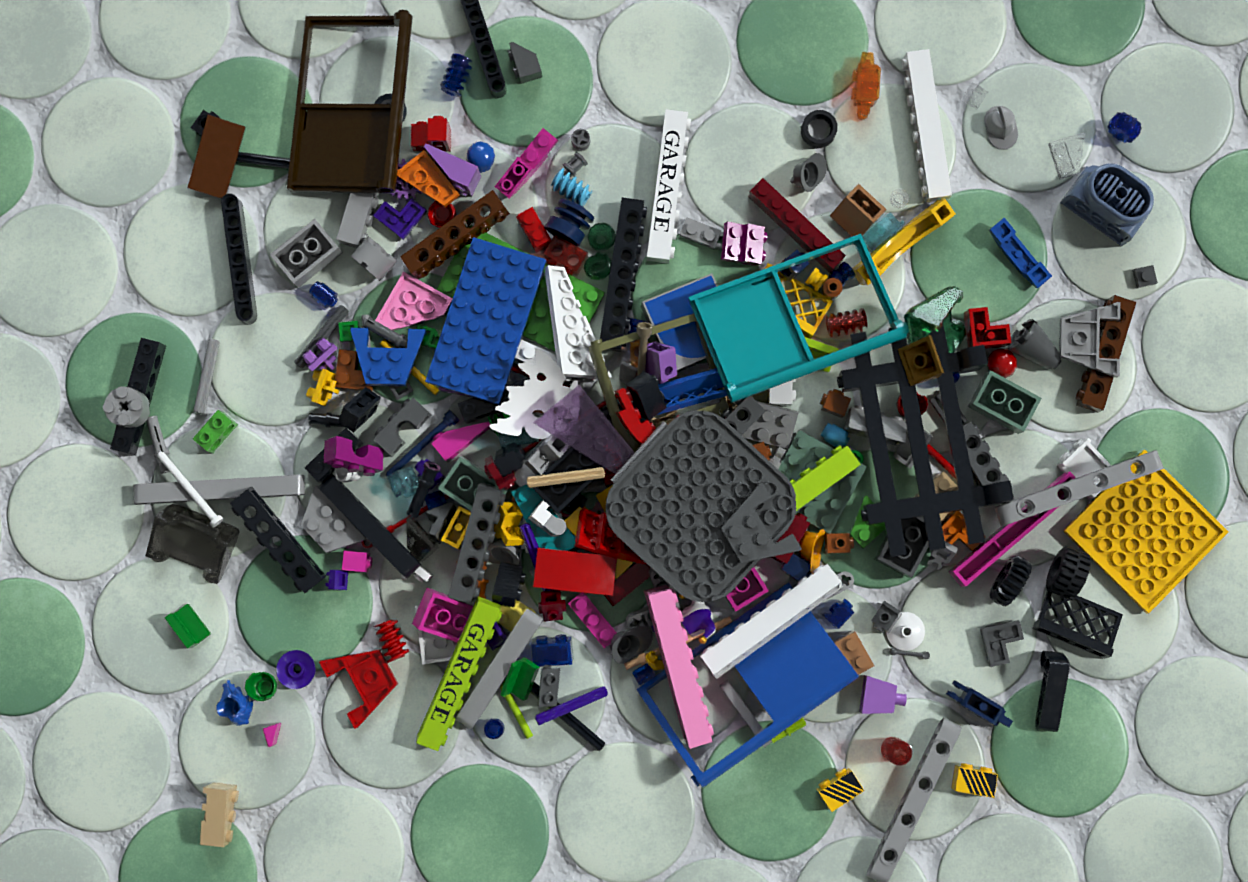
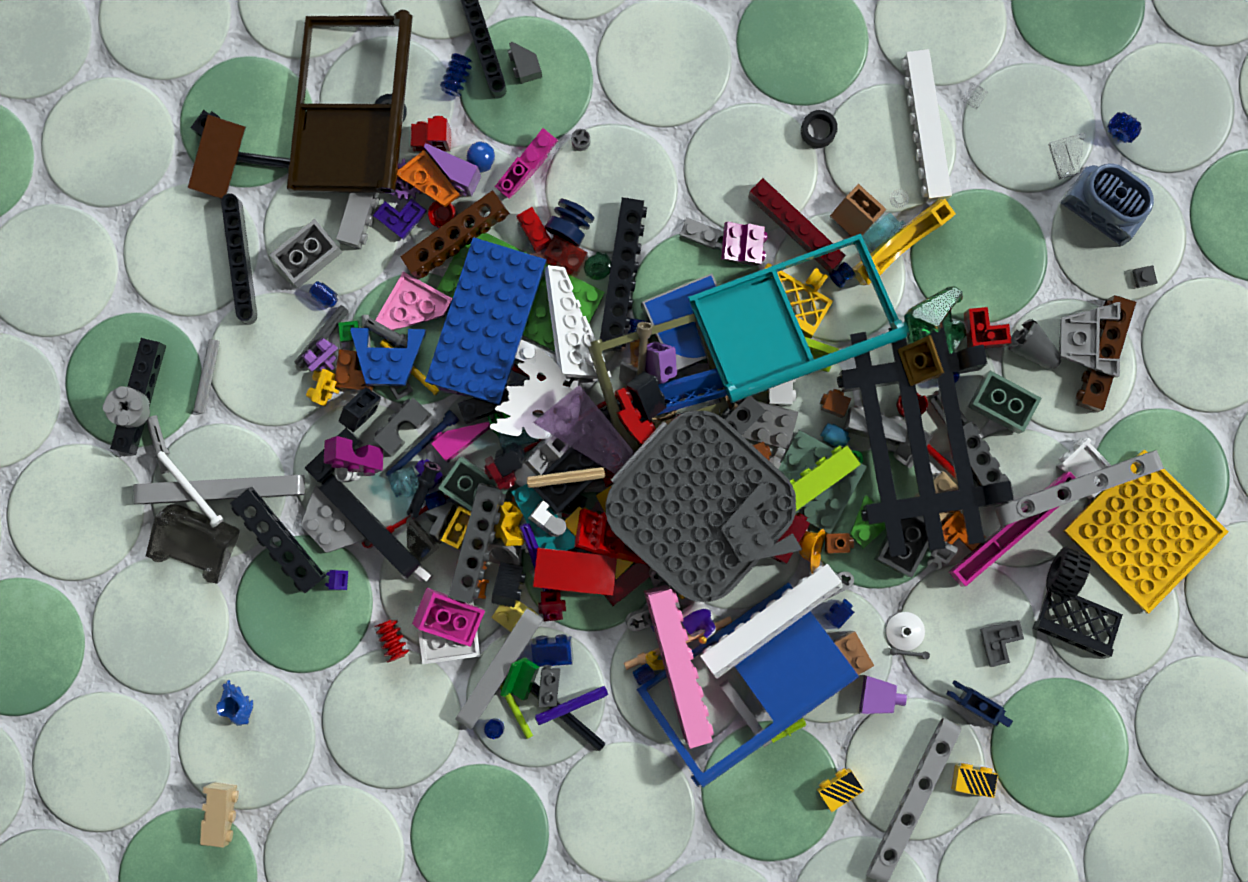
(188, 626): green panel -> none
(215, 431): bright green brick -> none
(261, 686): green hair -> none
(271, 734): dark pink slope -> none
(287, 674): dark purple dish -> none
(324, 419): black pin -> none
(356, 561): dark pink brick -> none
(370, 676): red wing -> none
(374, 258): light grey brick -> none
(431, 338): green tile -> none
(458, 673): lime brick -> none
(498, 637): dark purple panel -> none
(571, 188): medium azure piece -> none
(575, 164): flat silver bush -> none
(592, 619): dark pink plate -> none
(601, 236): clear green hair -> none
(630, 643): dark grey piece -> none
(667, 186): white brick -> none
(747, 590): dark pink brick -> none
(796, 568): dark blue brick -> none
(797, 269): dark blue brick -> none
(810, 172): dark grey piece -> none
(829, 293): dark orange brick -> none
(846, 322): clear red piece -> none
(866, 85): clear orange hinge -> none
(893, 613): dark grey brick -> none
(901, 757): clear red piece -> none
(1001, 127): light grey piece -> none
(1002, 362): red hair -> none
(1010, 581): black gear -> none
(1018, 254): blue slope -> none
(1052, 691): black beam -> none

